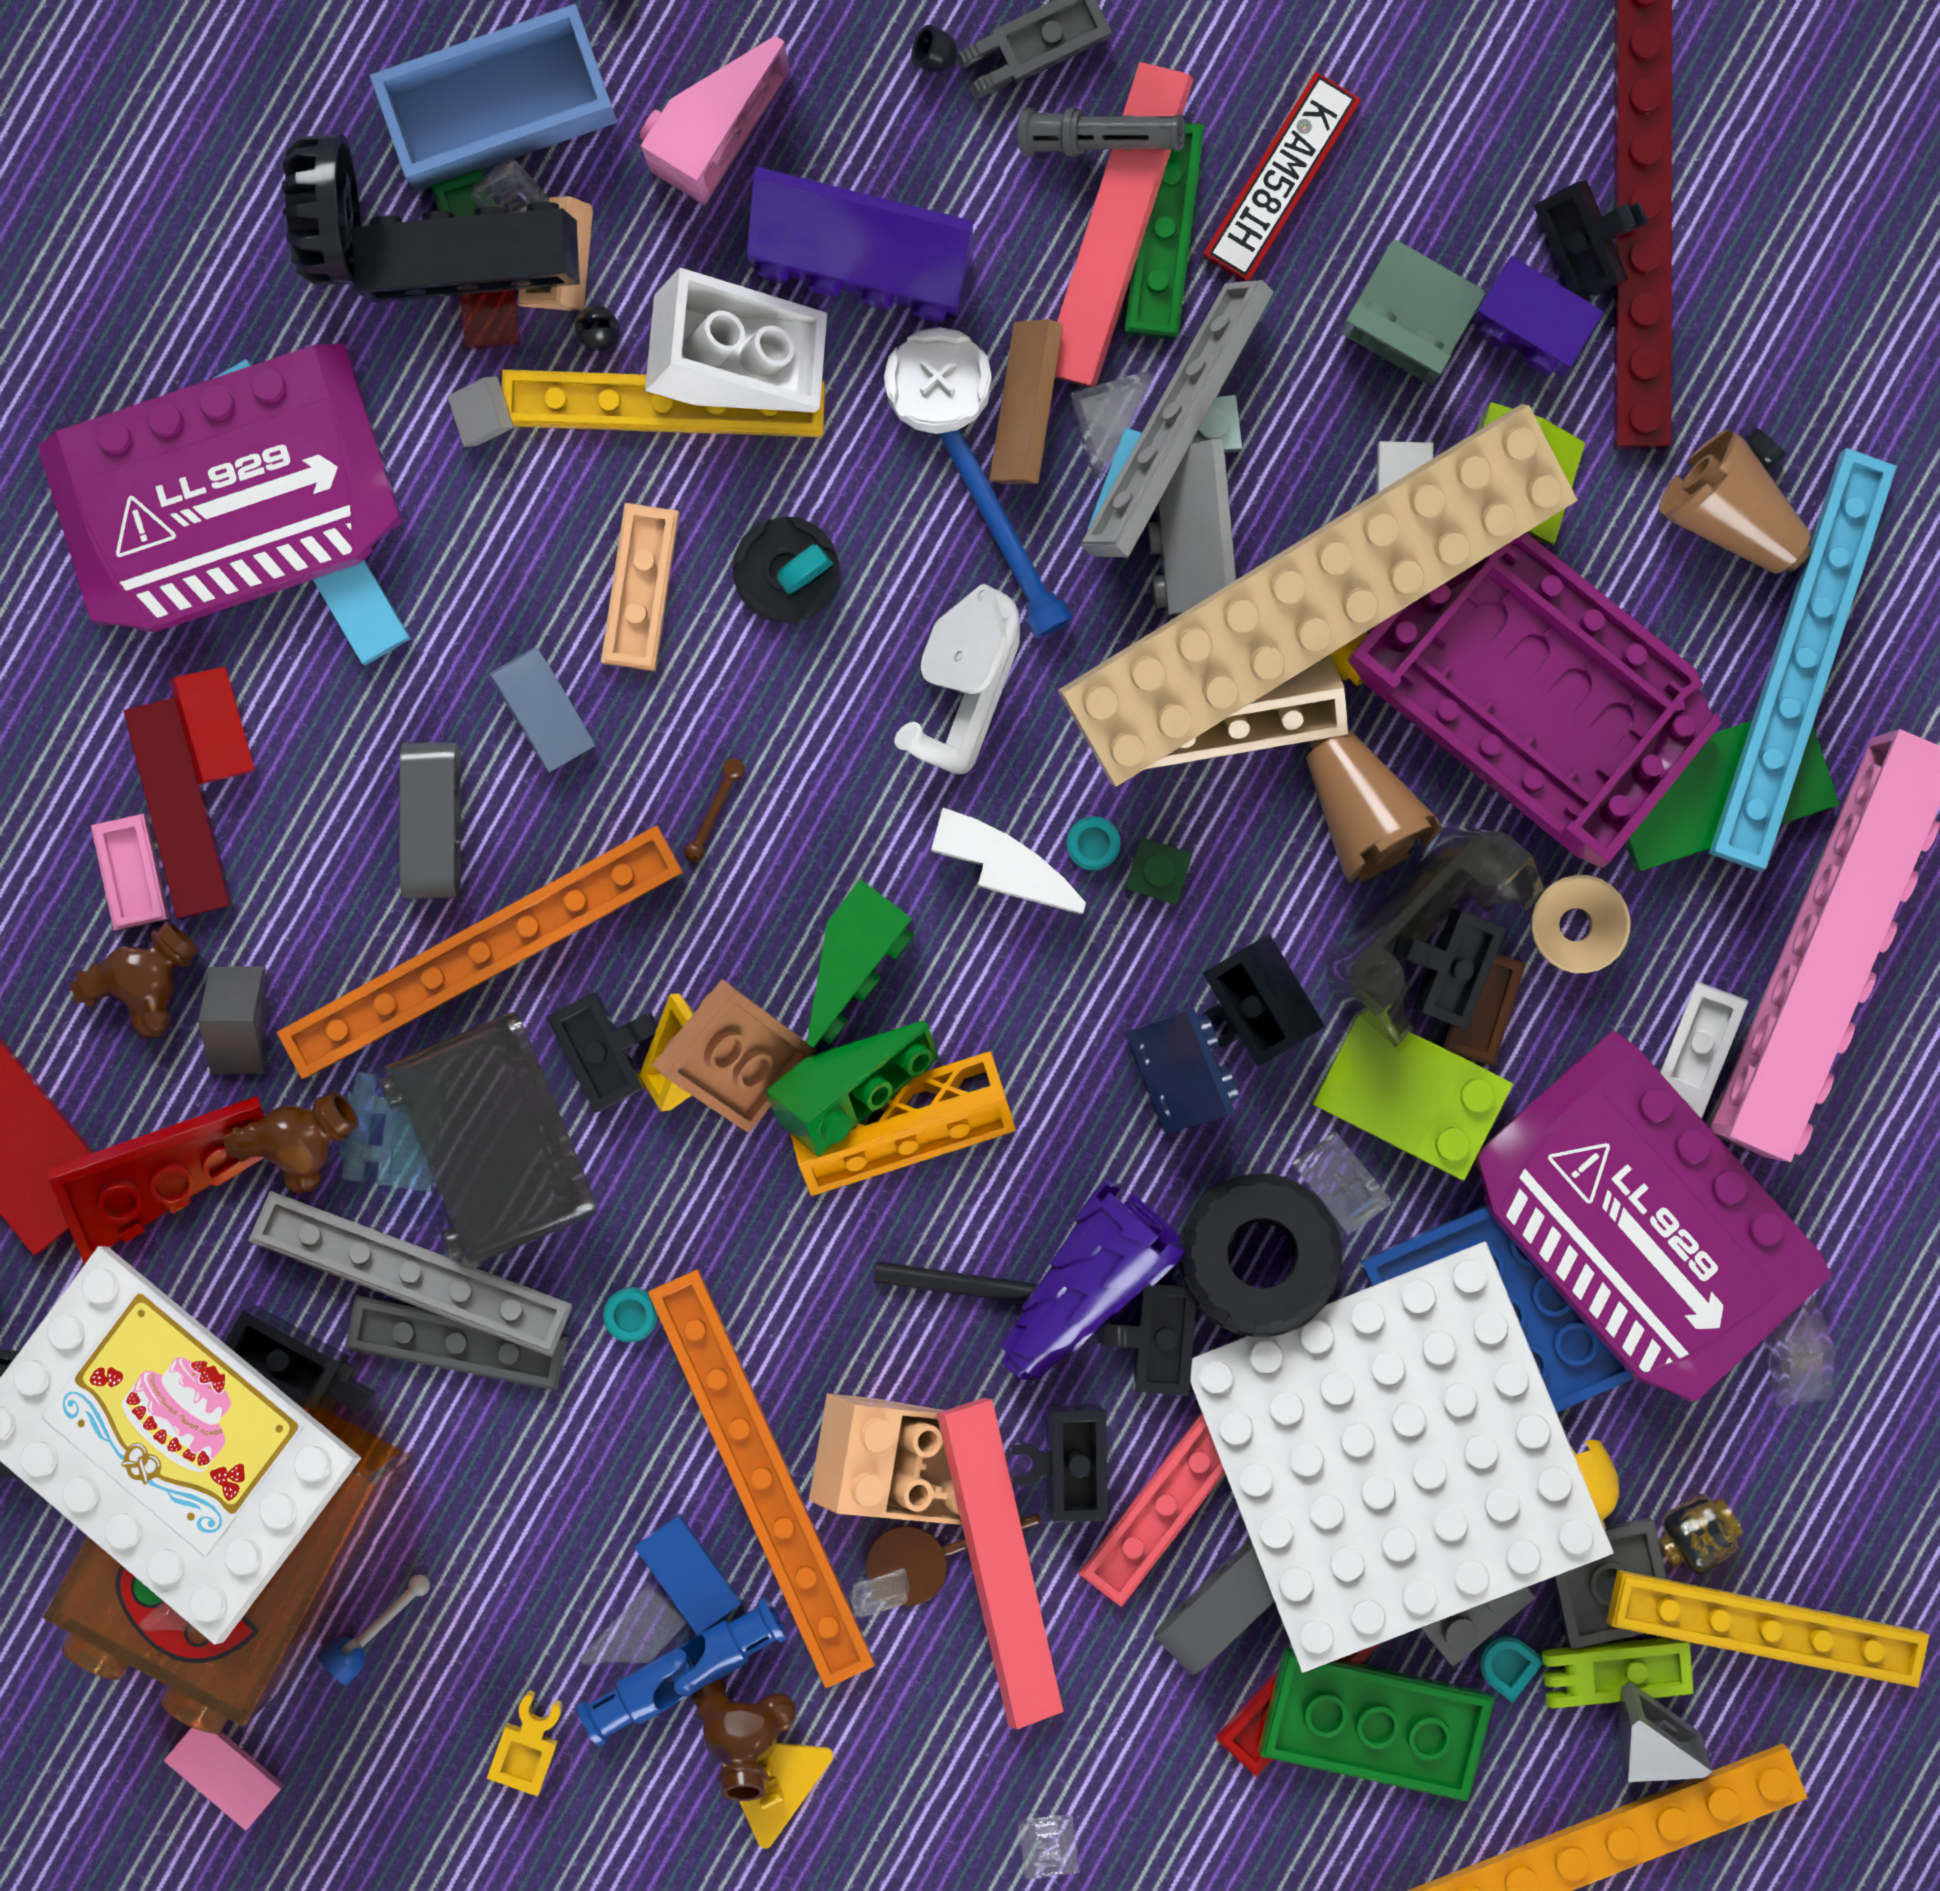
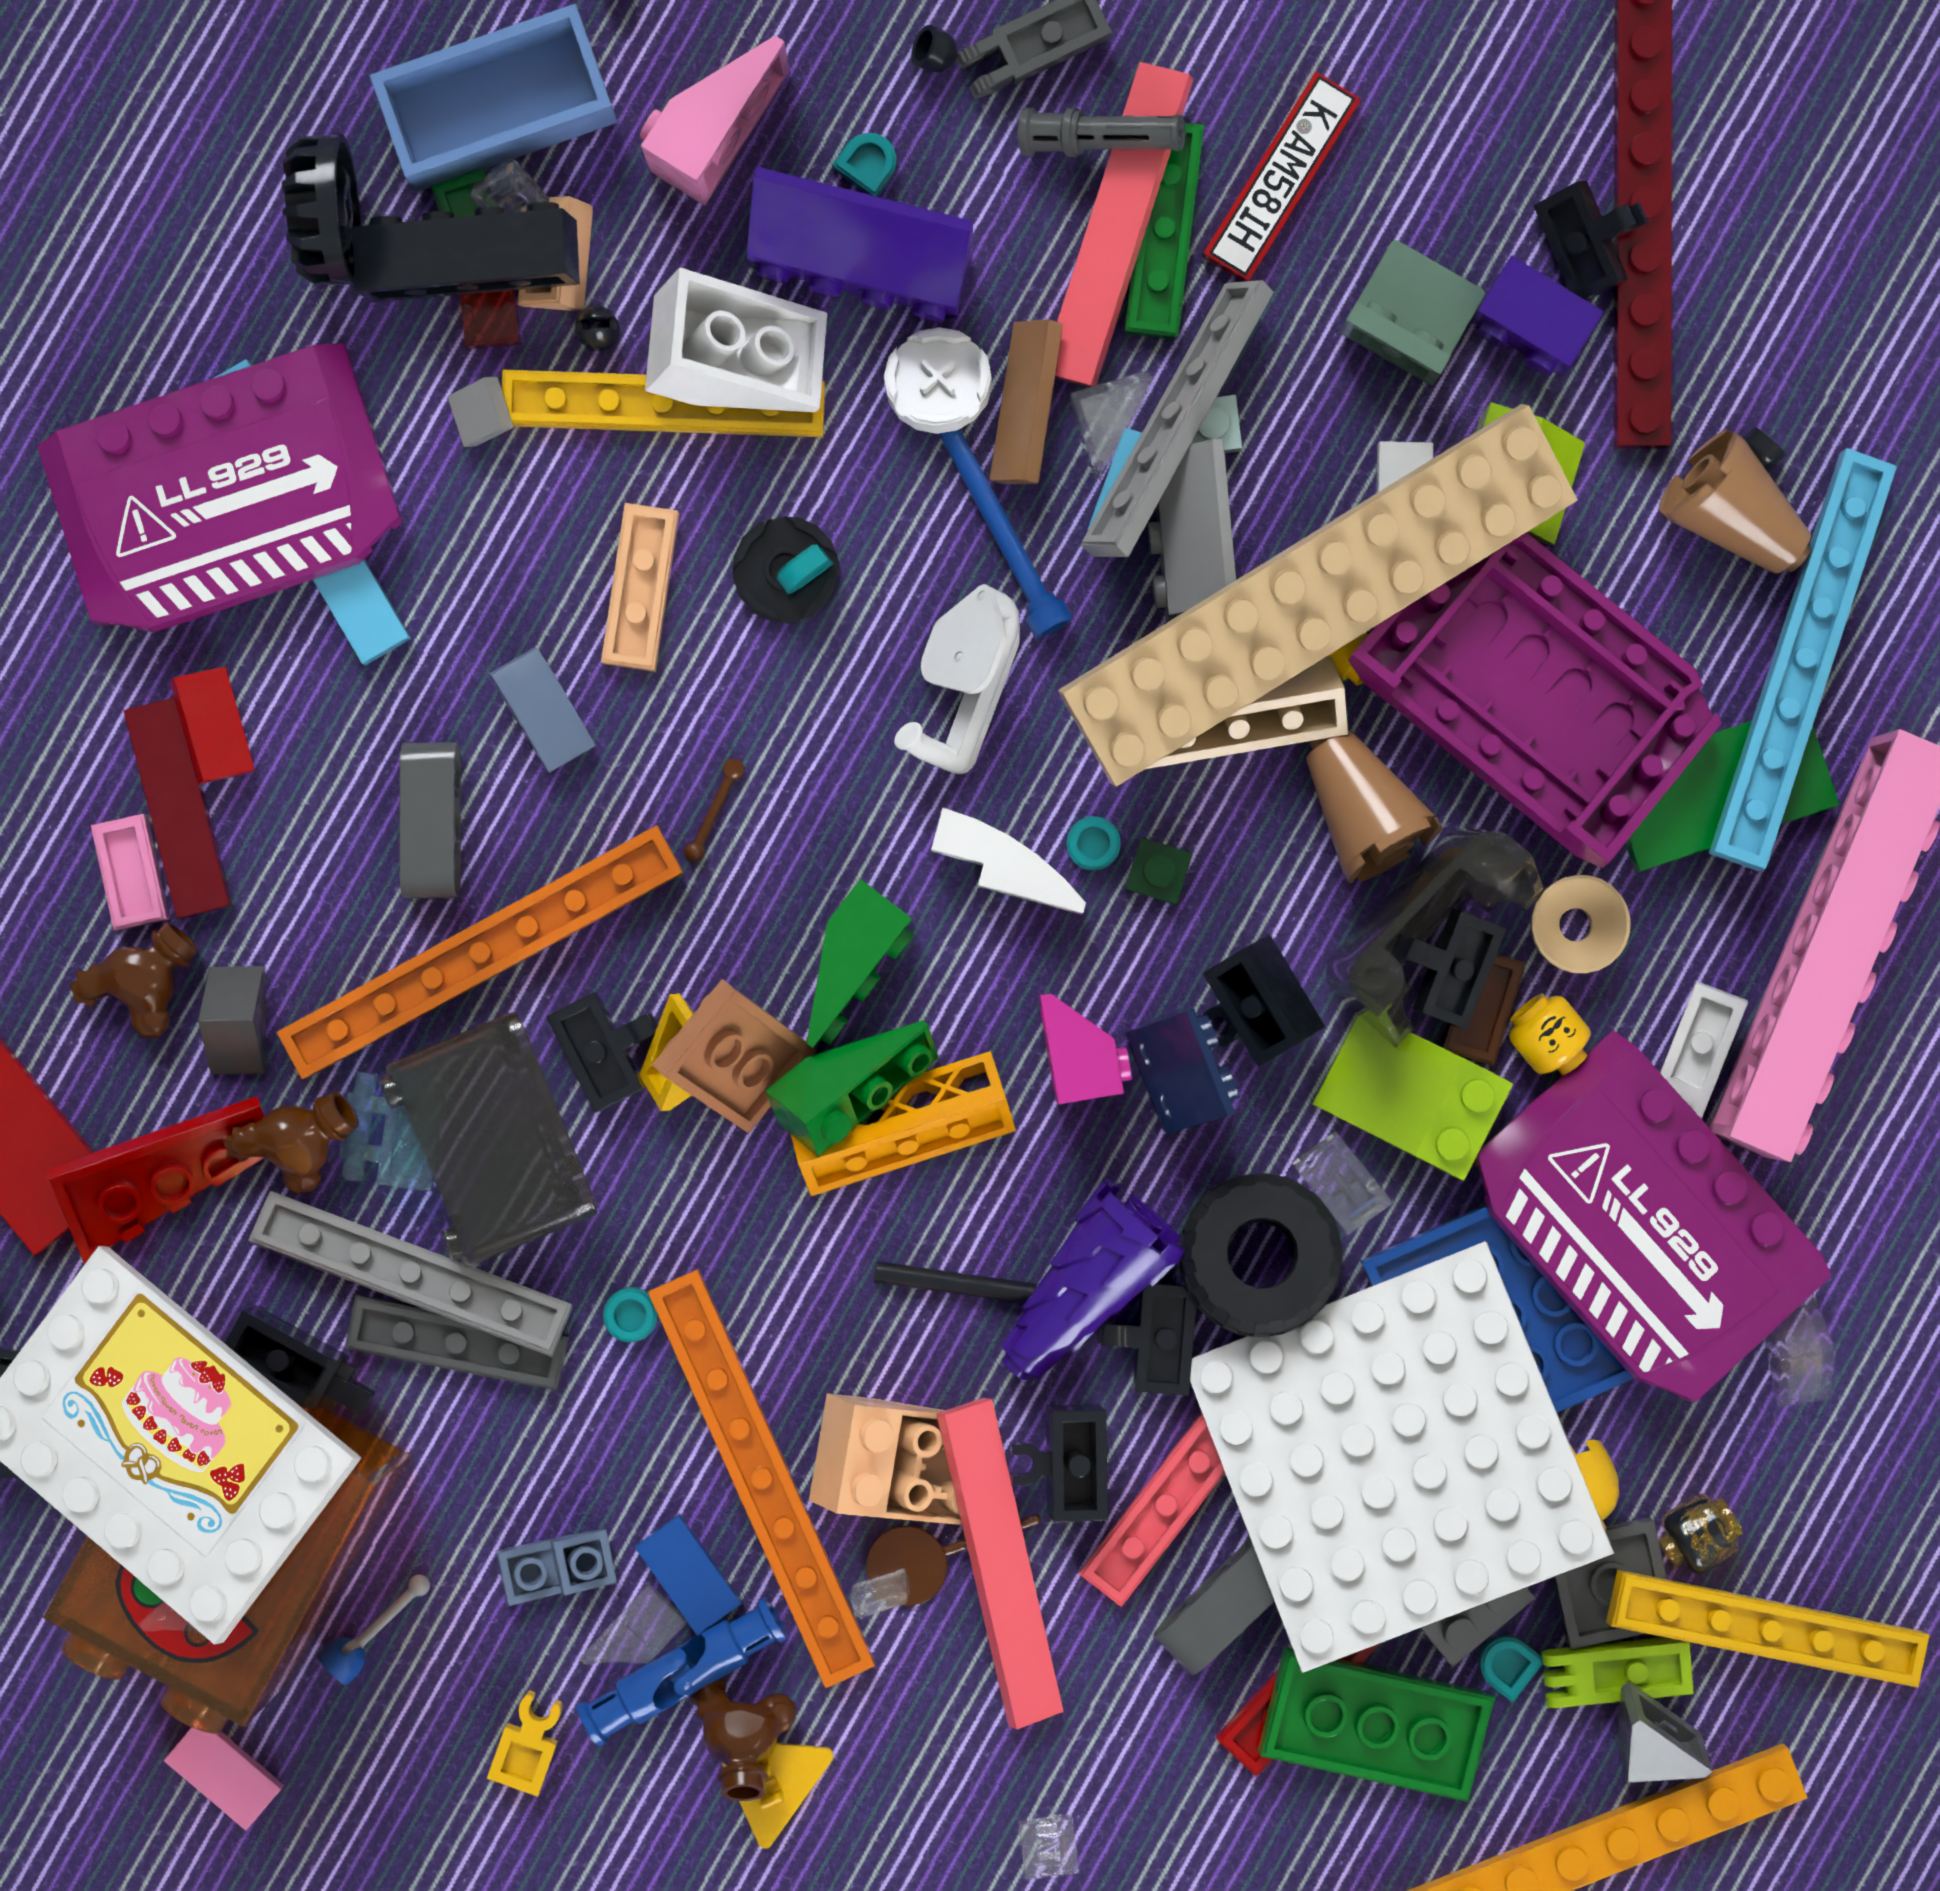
(556, 1566): none -> sand blue slope
(867, 163): none -> teal tile
(1080, 1054): none -> dark pink slope
(1549, 1034): none -> yellow head

